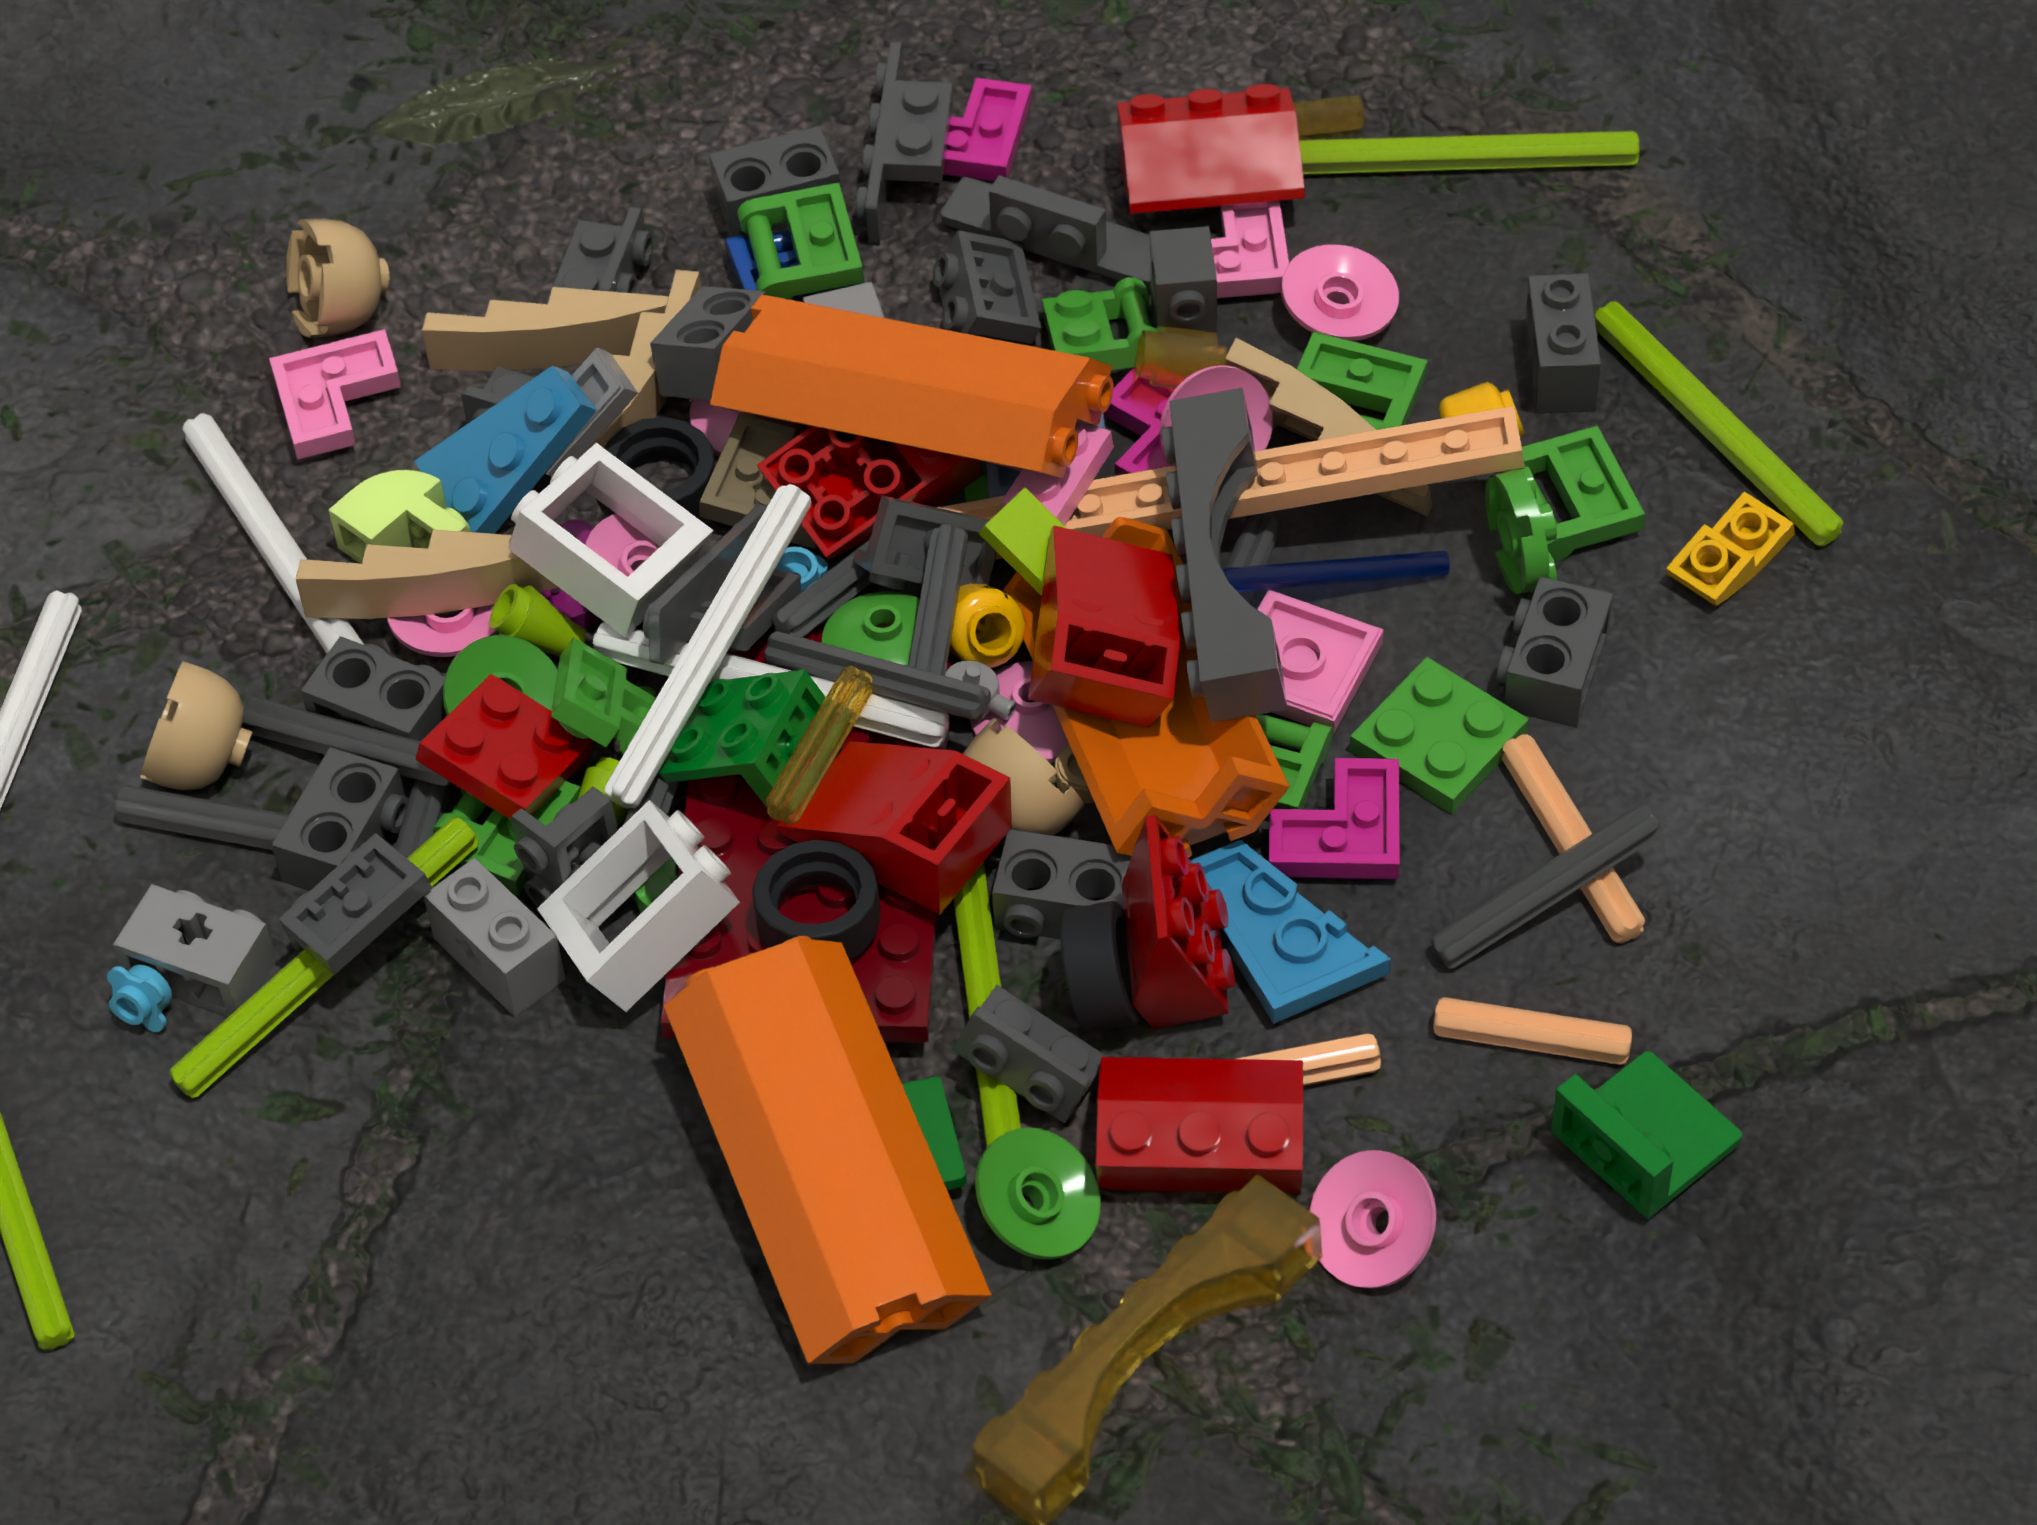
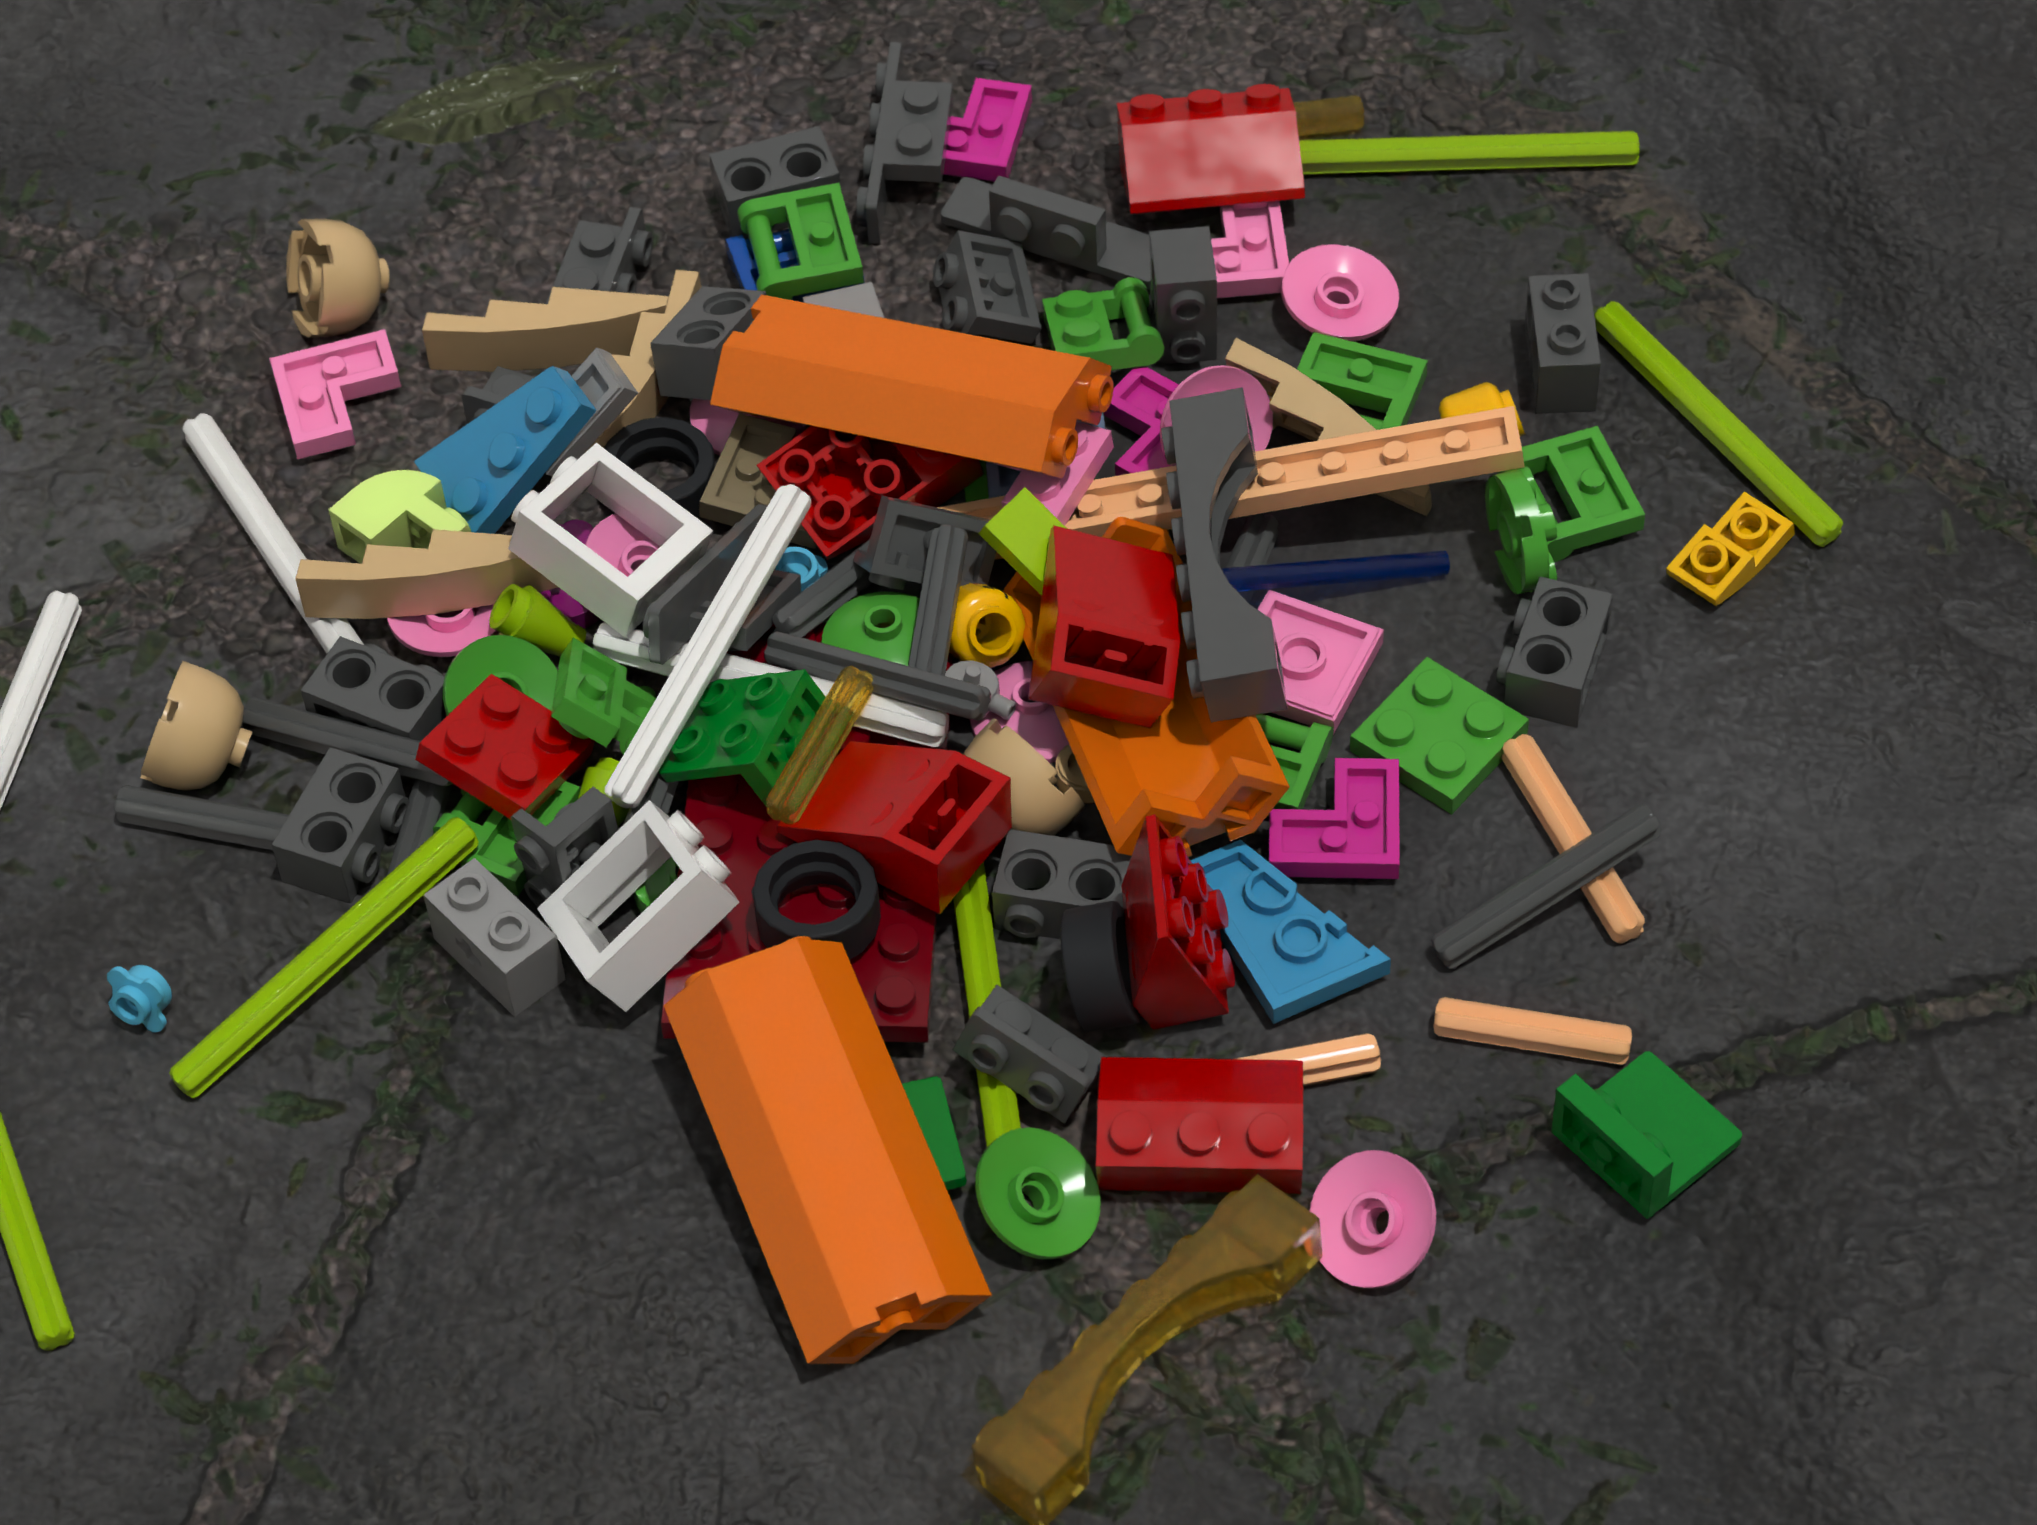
(199, 948): light grey brick -> none
(354, 903): dark grey bracket -> none
(1176, 353): clear yellow brick -> none

